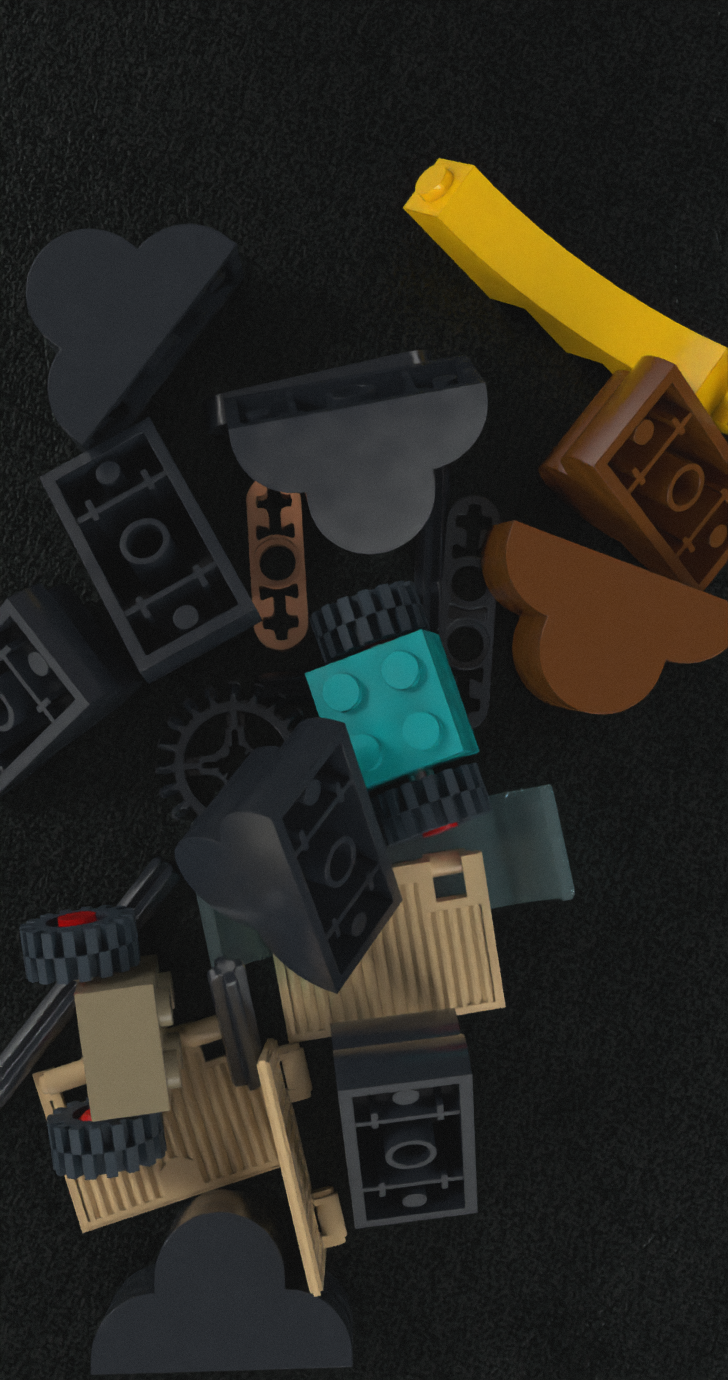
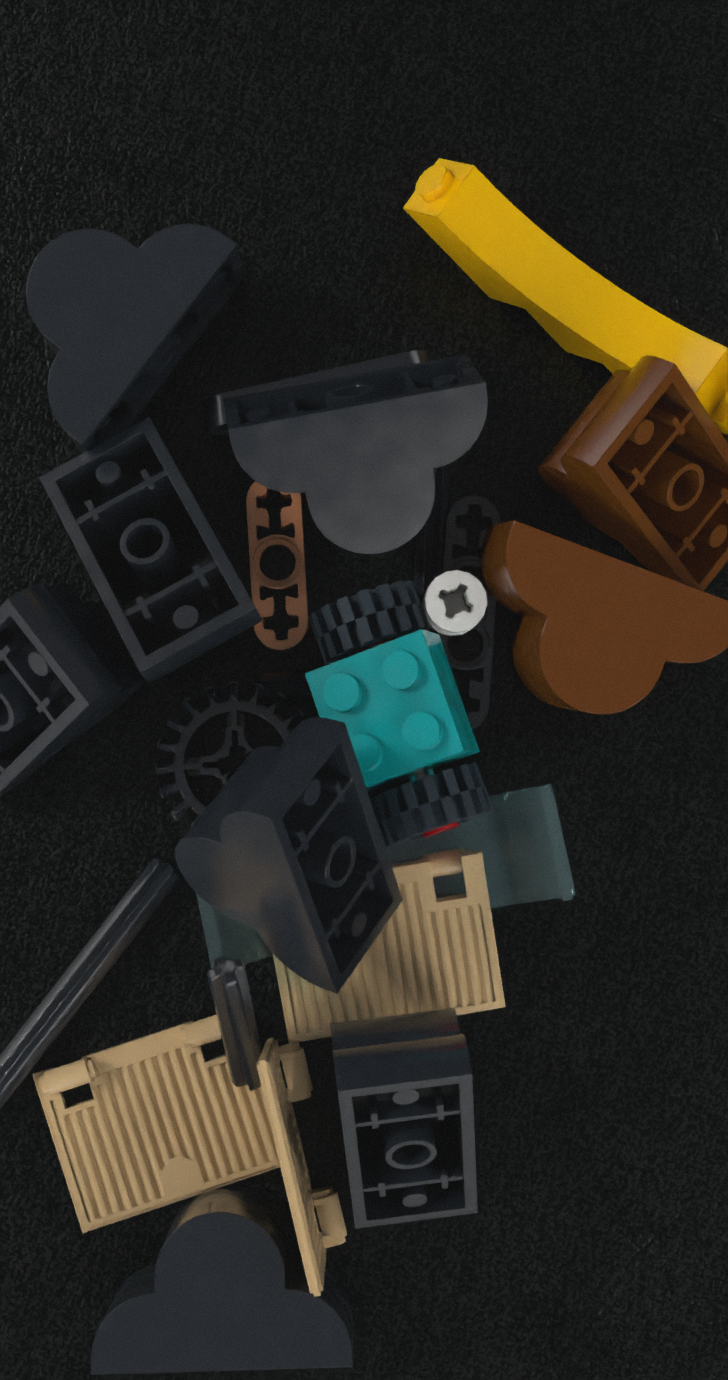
(123, 1038): brick -> none
(448, 613): none -> white wheel

